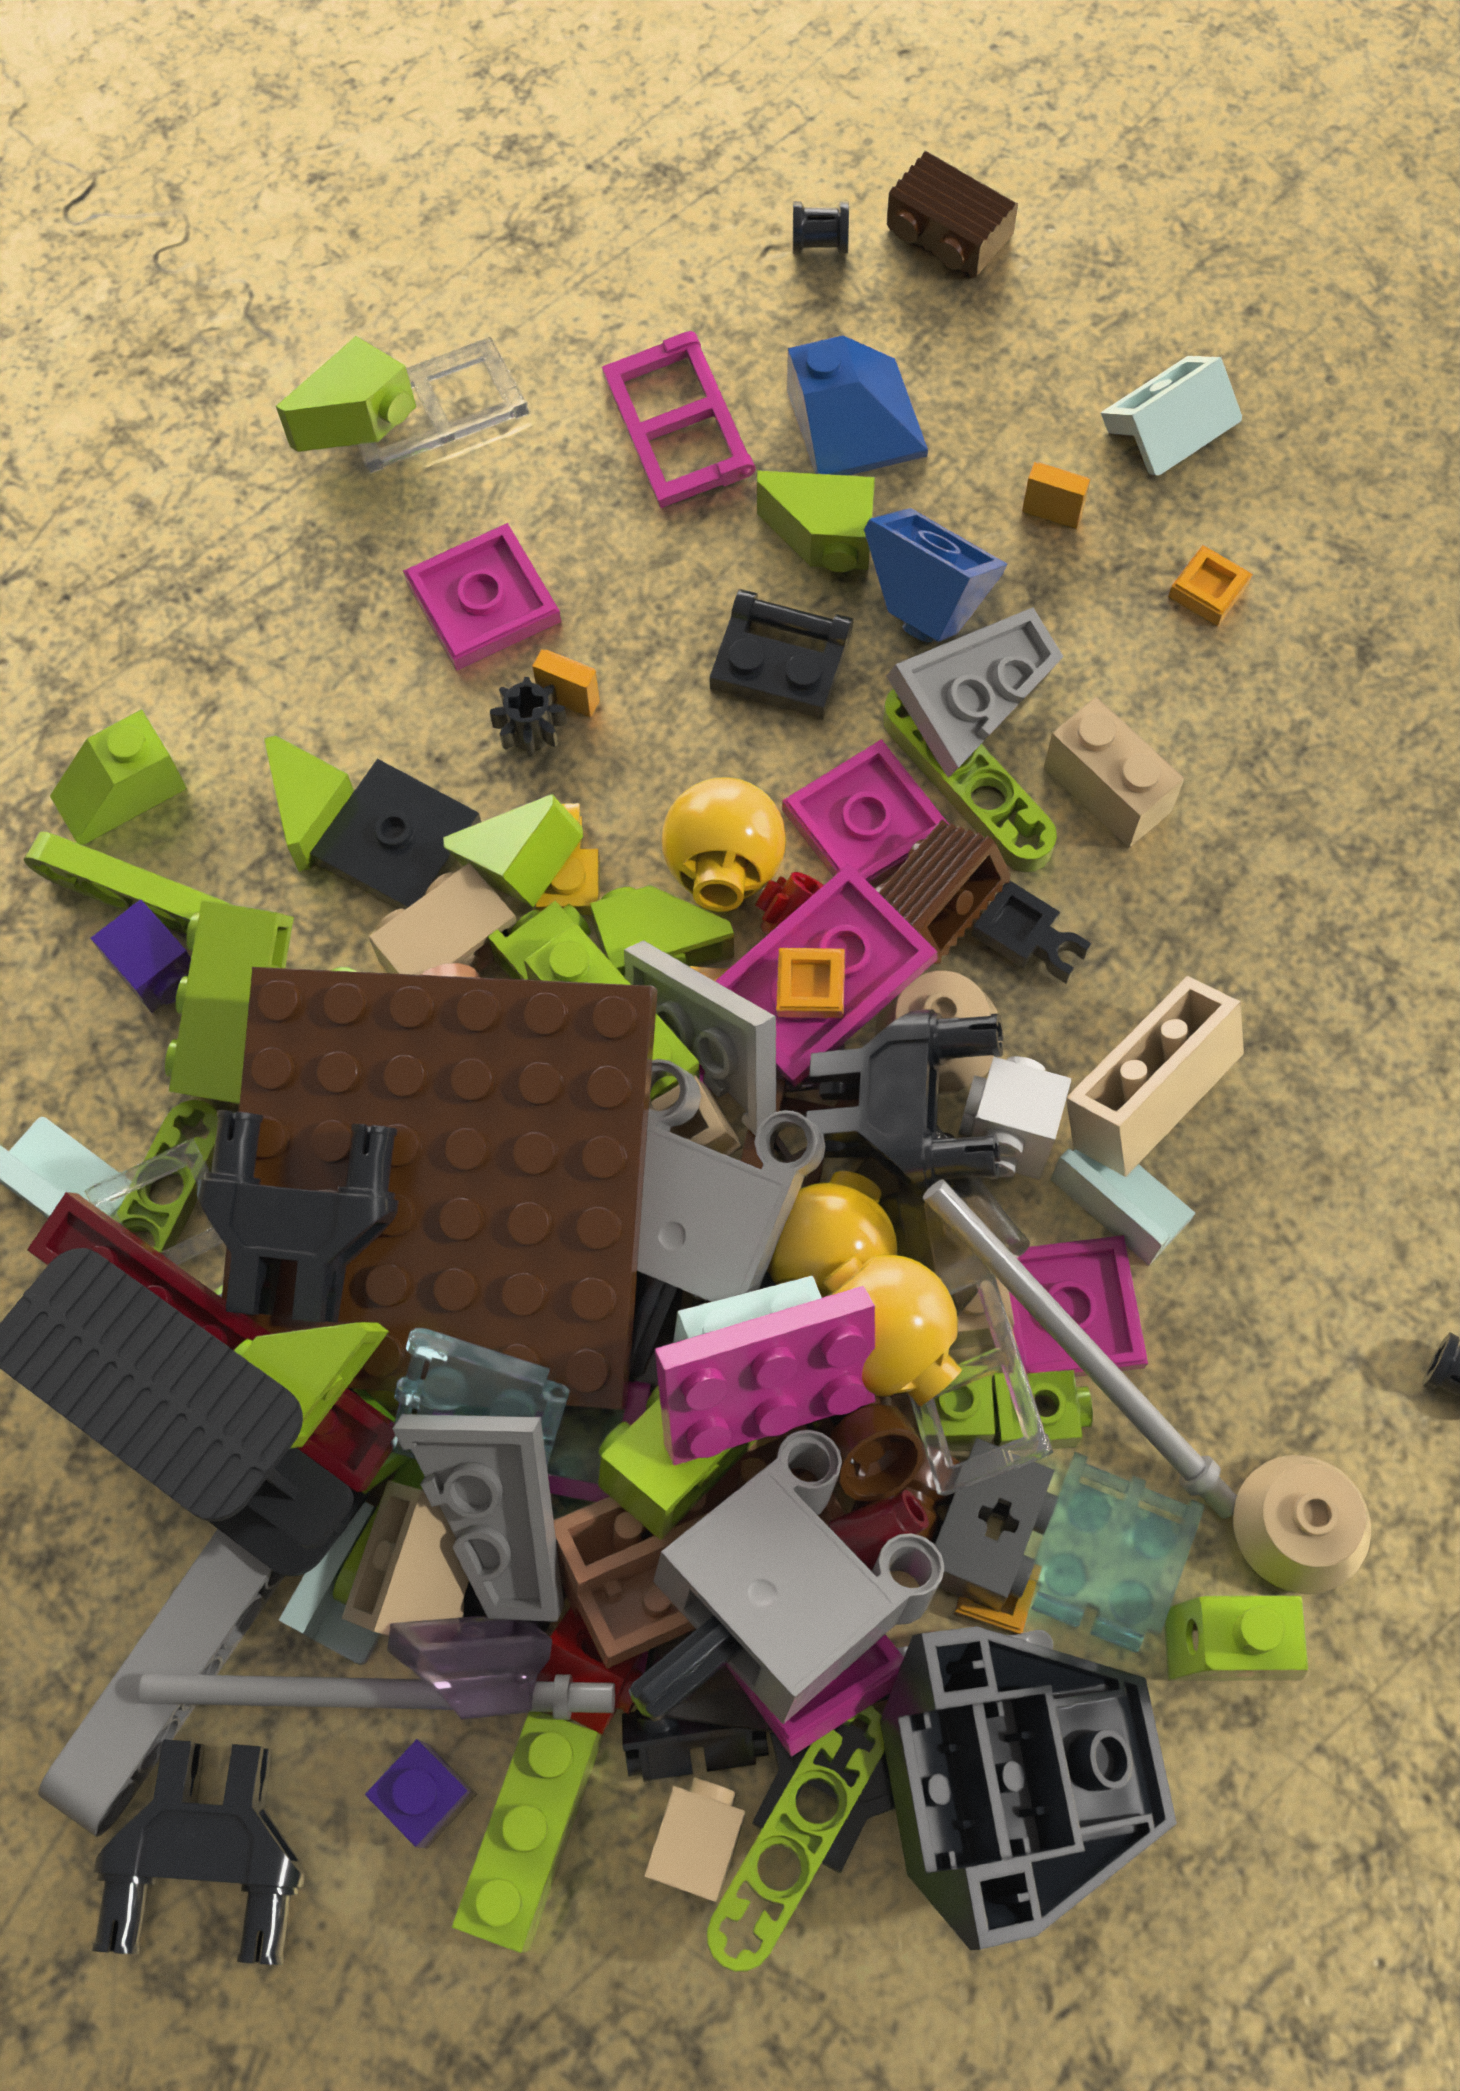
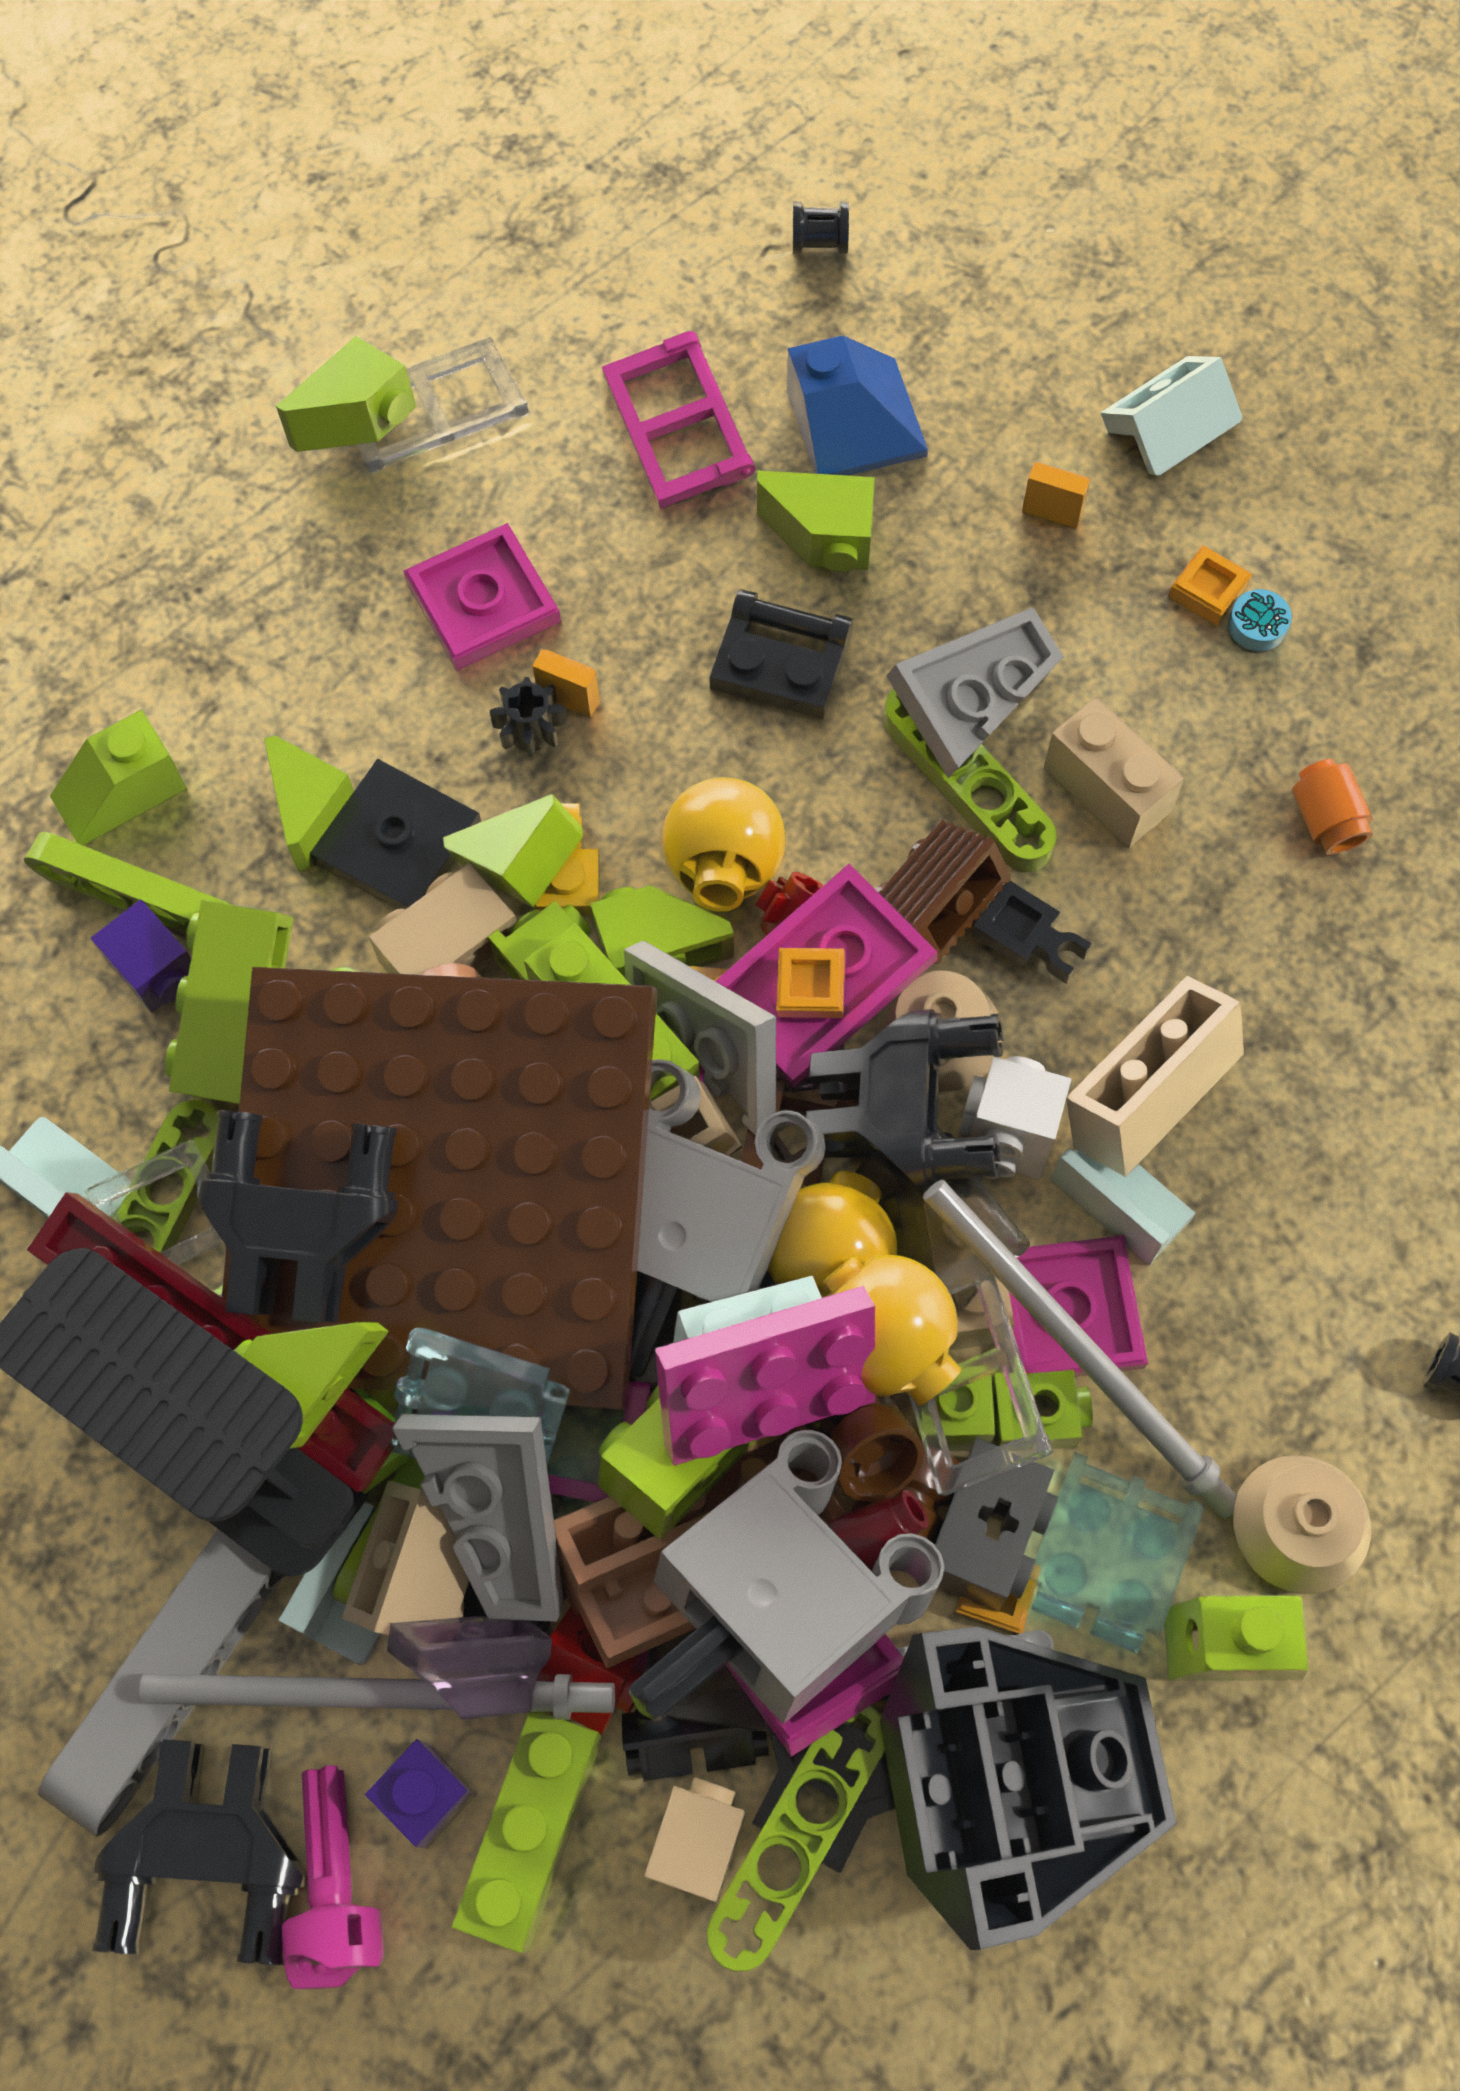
(333, 1930): none -> dark pink piece
(863, 814): dark pink tile -> none
(929, 573): blue slope -> none
(950, 214): reddish brown brick -> none
(1259, 620): none -> tile
(1333, 806): none -> orange brick

